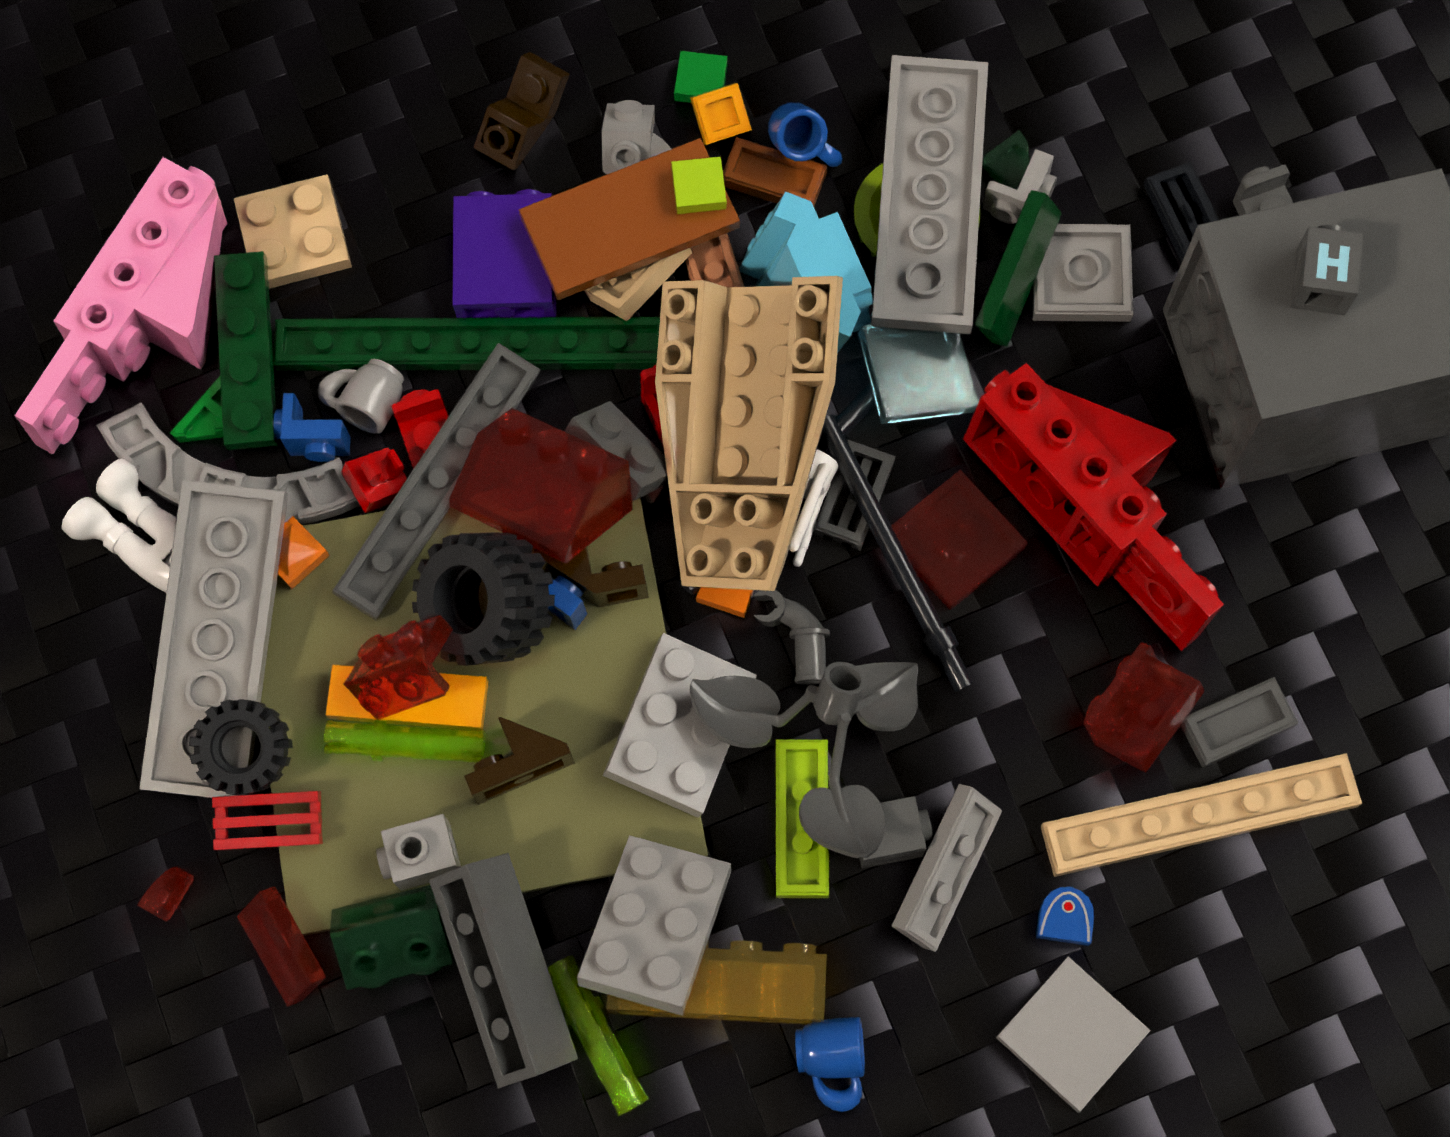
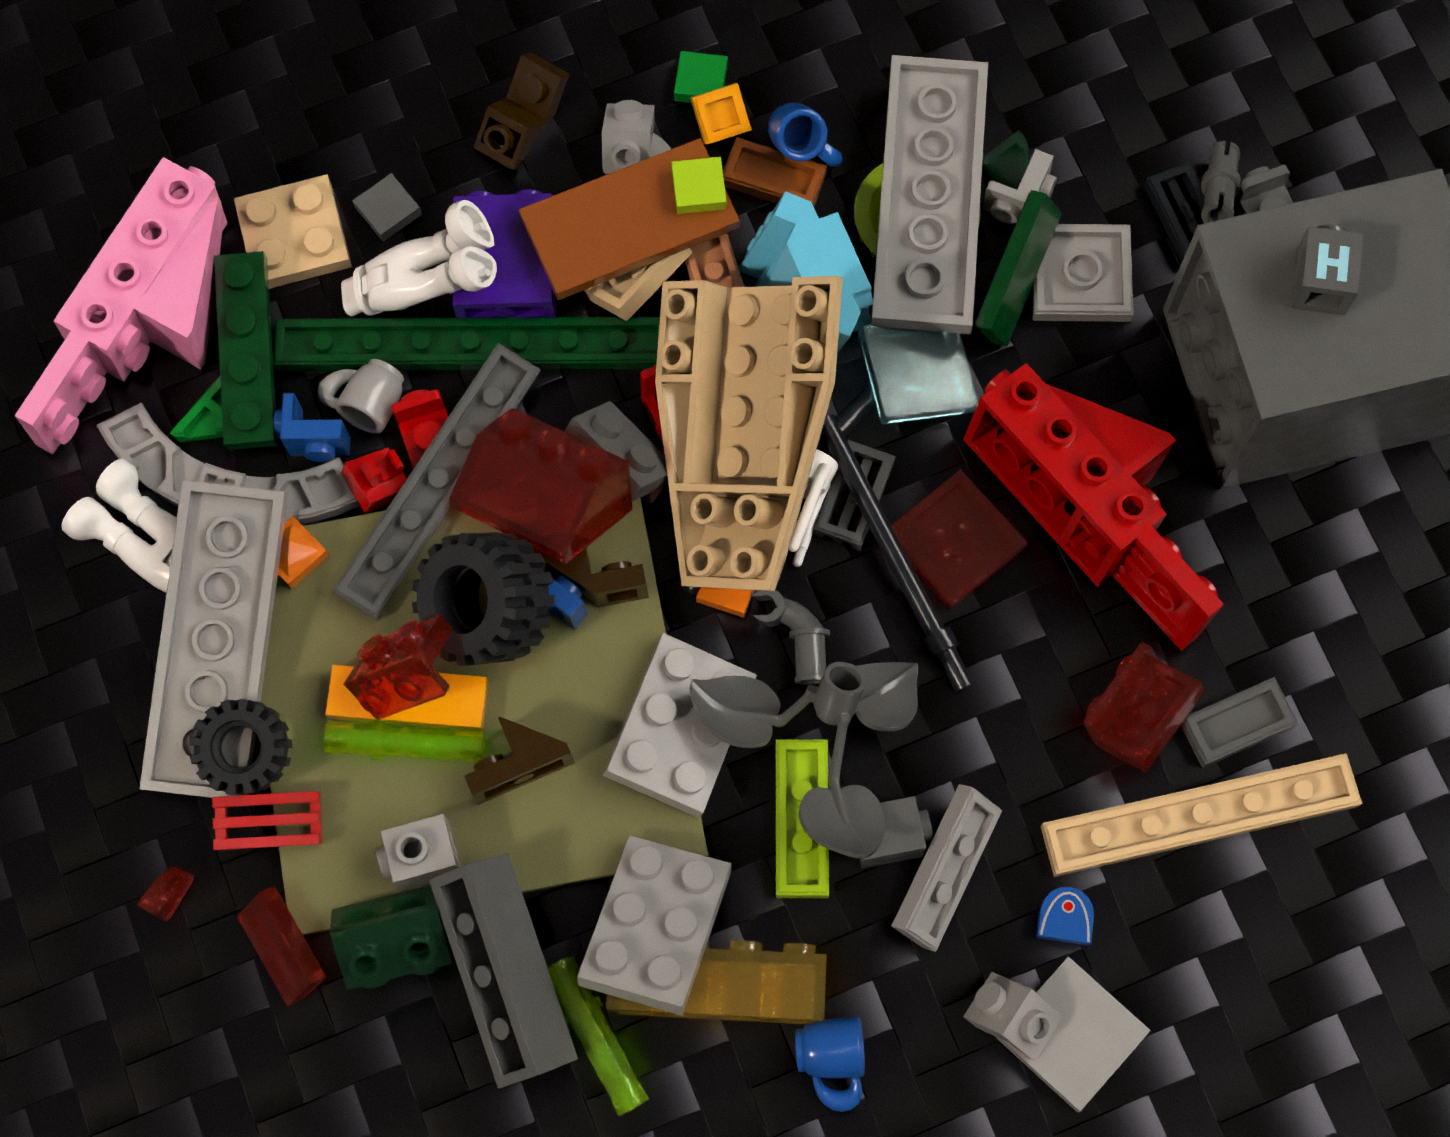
(387, 207): none -> dark grey tile
(401, 276): none -> white piece
(1013, 1015): none -> light grey bracket
(1221, 182): none -> dark grey pin

